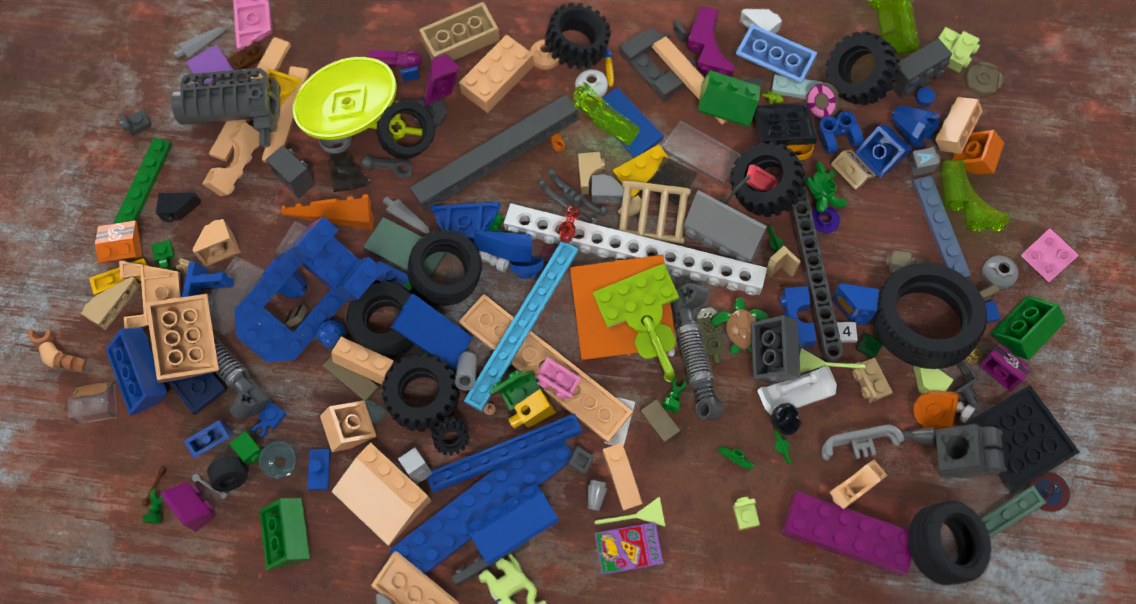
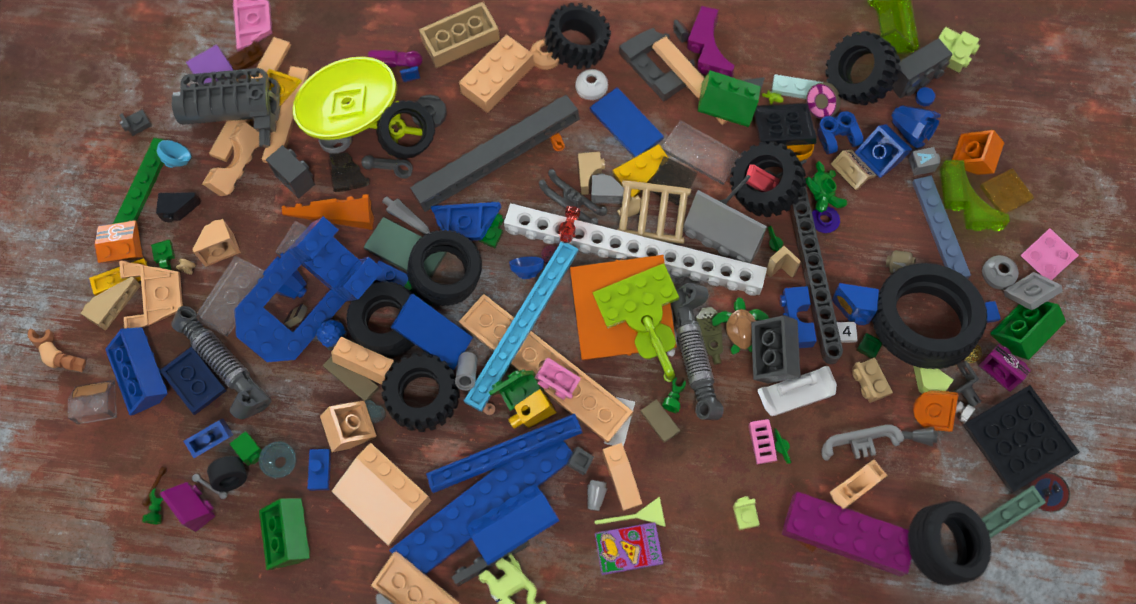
(173, 153): none -> medium azure piece
(182, 337): light nougat slope -> none
(195, 44): light grey bar -> none
(199, 280): blue bracket -> none
(269, 417): blue plate -> none
(415, 466): light grey brick -> none
(440, 79): magenta slope -> none
(450, 445): black tyre -> none
(500, 263): white piece -> none
(505, 245): blue slope -> none
(604, 115): clear neon green arch -> none
(609, 67): yellow piece -> none
(736, 456): green piece -> none
(762, 18): white slope -> none
(768, 432): none -> bright pink slope
(777, 54): light blue slope -> none
(786, 419): black hair -> none
(810, 362): yellowish green piece -> none
(959, 125): light nougat brick -> none
(982, 455): dark grey piece -> none
(983, 79): dark tan tile -> none
(989, 293): dark tan tile -> none
(1007, 191): none -> clear yellow tile
(1033, 291): none -> light grey plate

